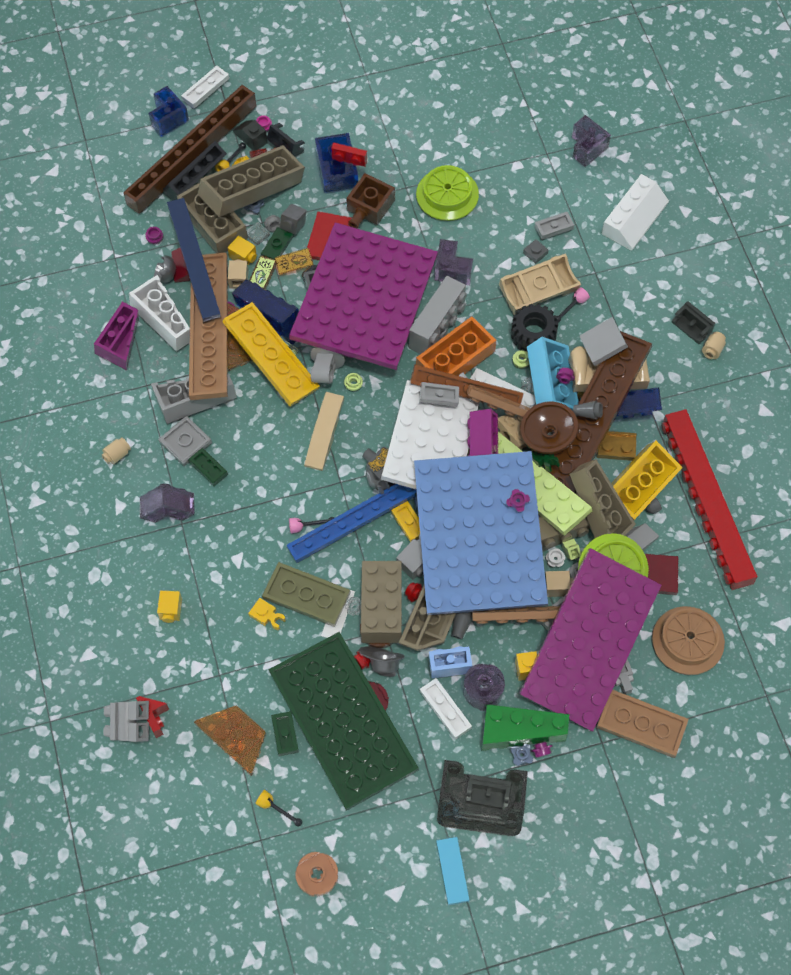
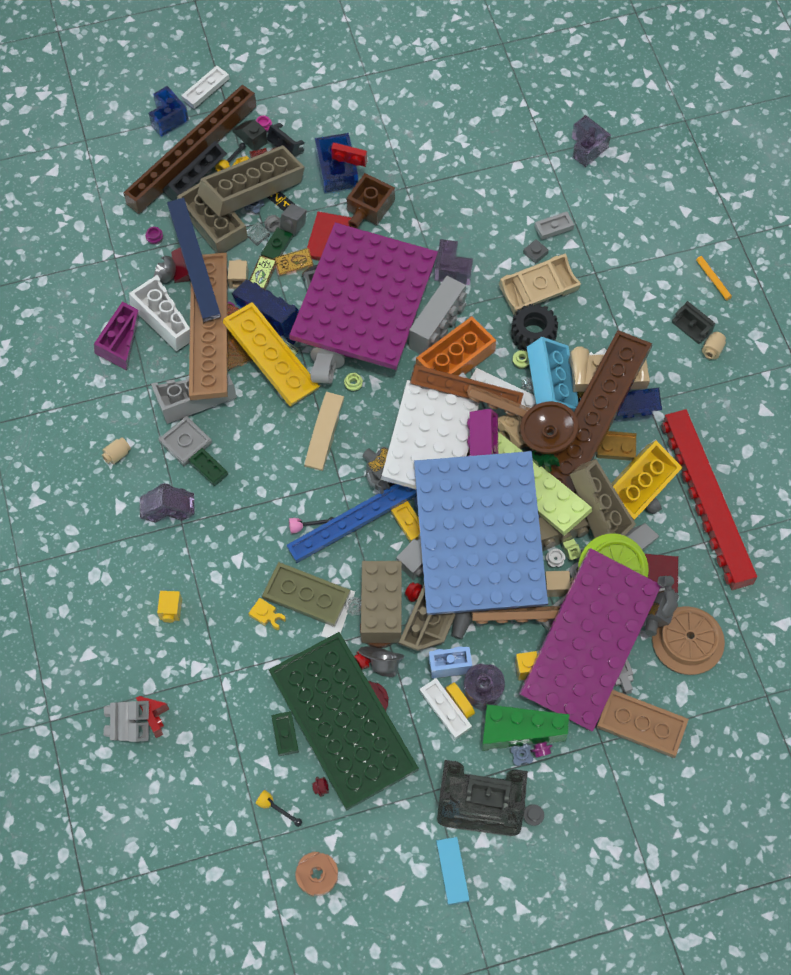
(235, 735): clear orange wing -> none
(242, 250): yellow brick -> none
(280, 200): none -> black sticker
(320, 786): none -> dark red plate
(439, 394): light grey plate -> none
(447, 193): lime piece -> none
(460, 700): none -> yellow beam
(516, 494): magenta plate -> none
(533, 815): none -> dark grey plate
(565, 375): magenta plate -> none
(580, 296): bright pink hinge -> none
(589, 410): dark grey cone -> none
(603, 341): light grey tile -> none
(635, 213): white slope -> none
(663, 606): none -> dark grey torso
(713, 277): none -> light orange bar

